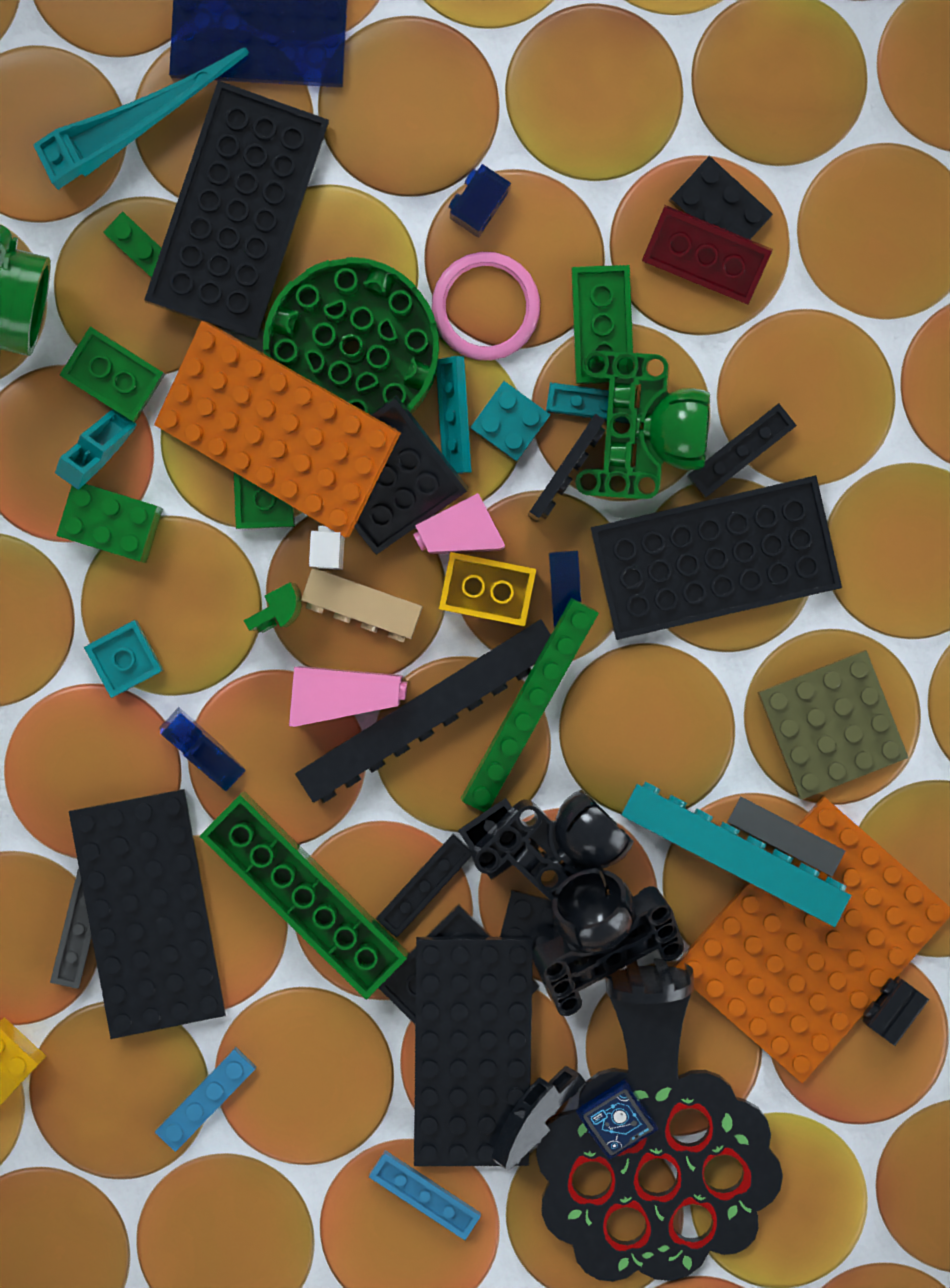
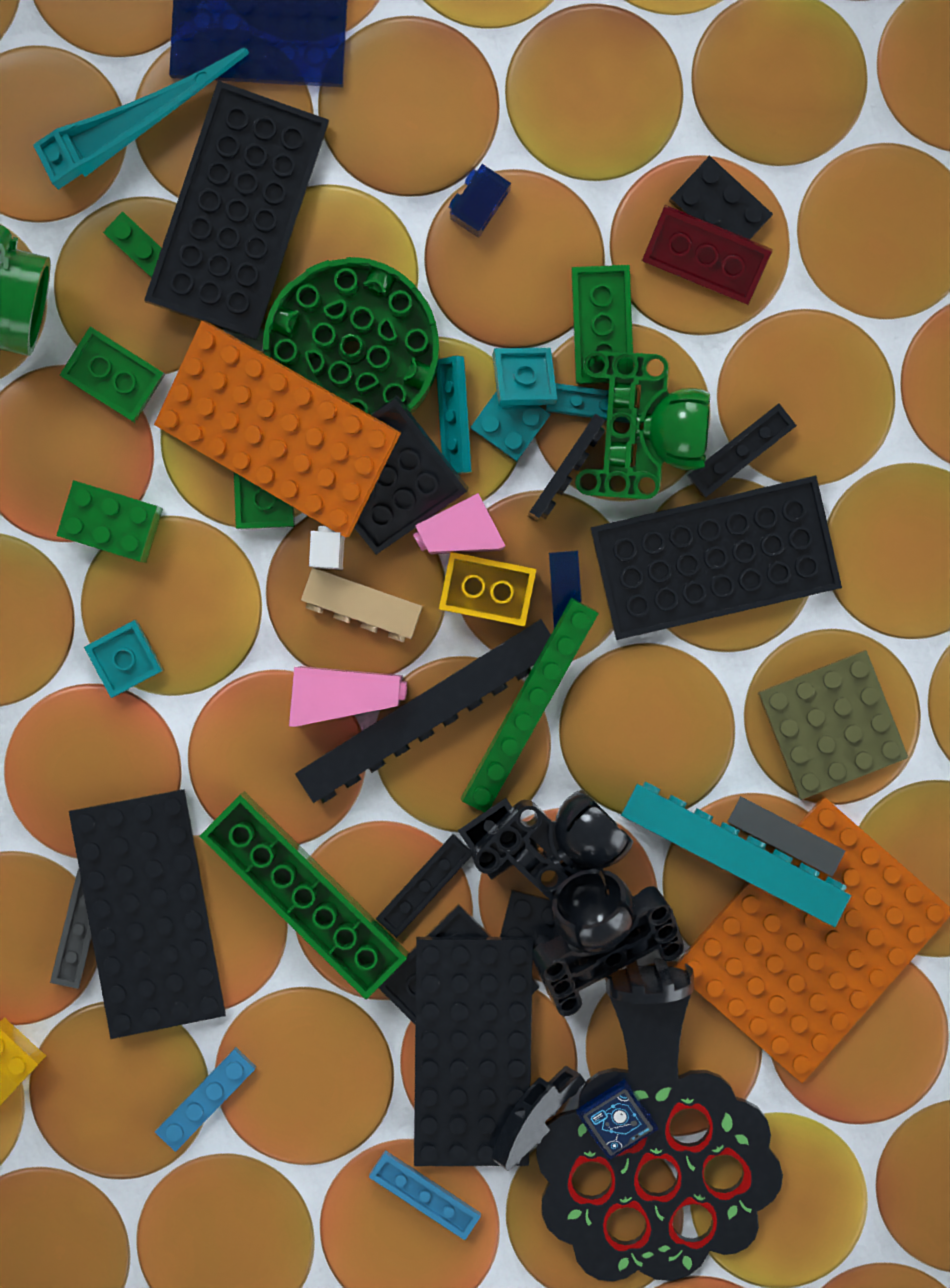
(94, 448): teal slope -> none
(201, 749): clear blue slope -> none
(283, 606): green brick -> none
(524, 376): none -> teal plate
(531, 295): bright pink wedge -> none
(894, 1009): black brick -> none

